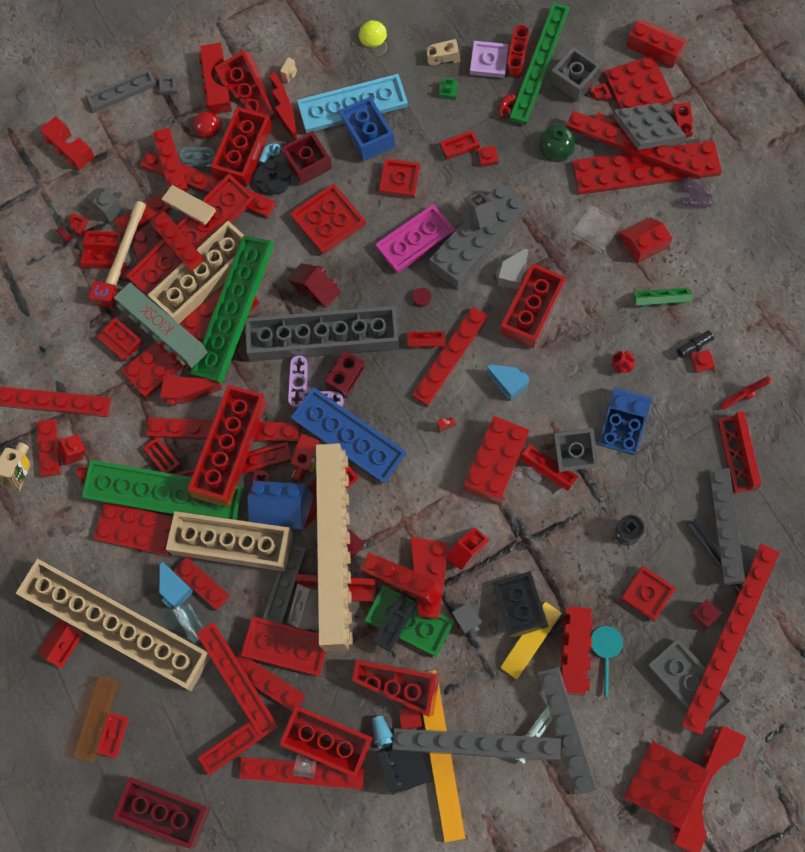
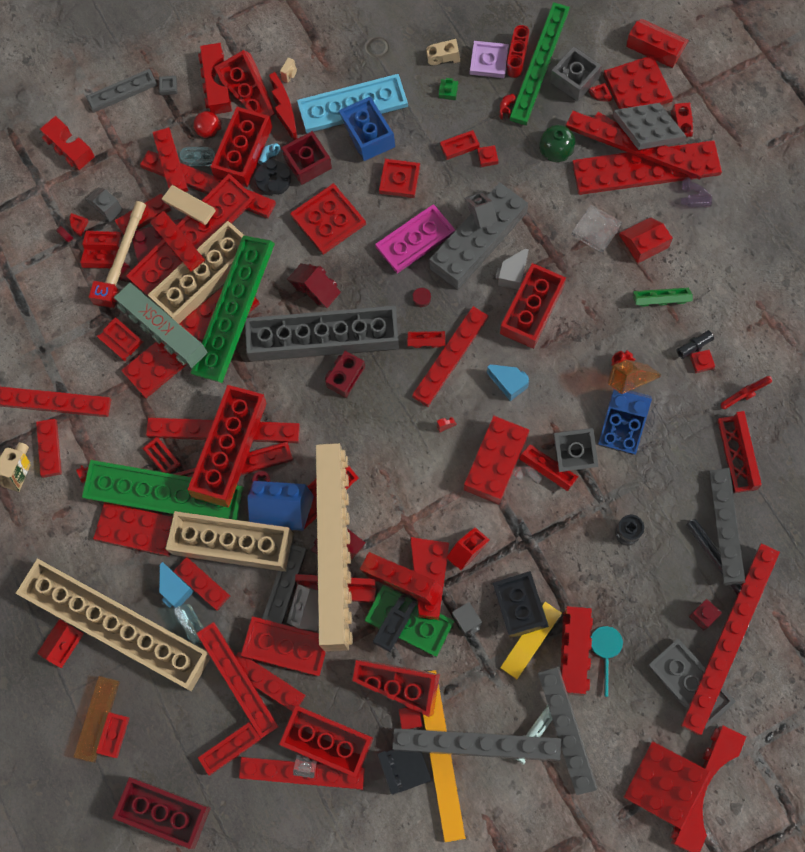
(71, 449): red brick -> none
(185, 389): red slope -> none
(304, 376): lavender beam -> none
(305, 449): red torso -> none
(360, 441): blue plate -> none
(372, 34): neon yellow piece -> none
(382, 735): medium azure cone -> none
(630, 375): none -> clear orange slope
(648, 593): red plate -> none

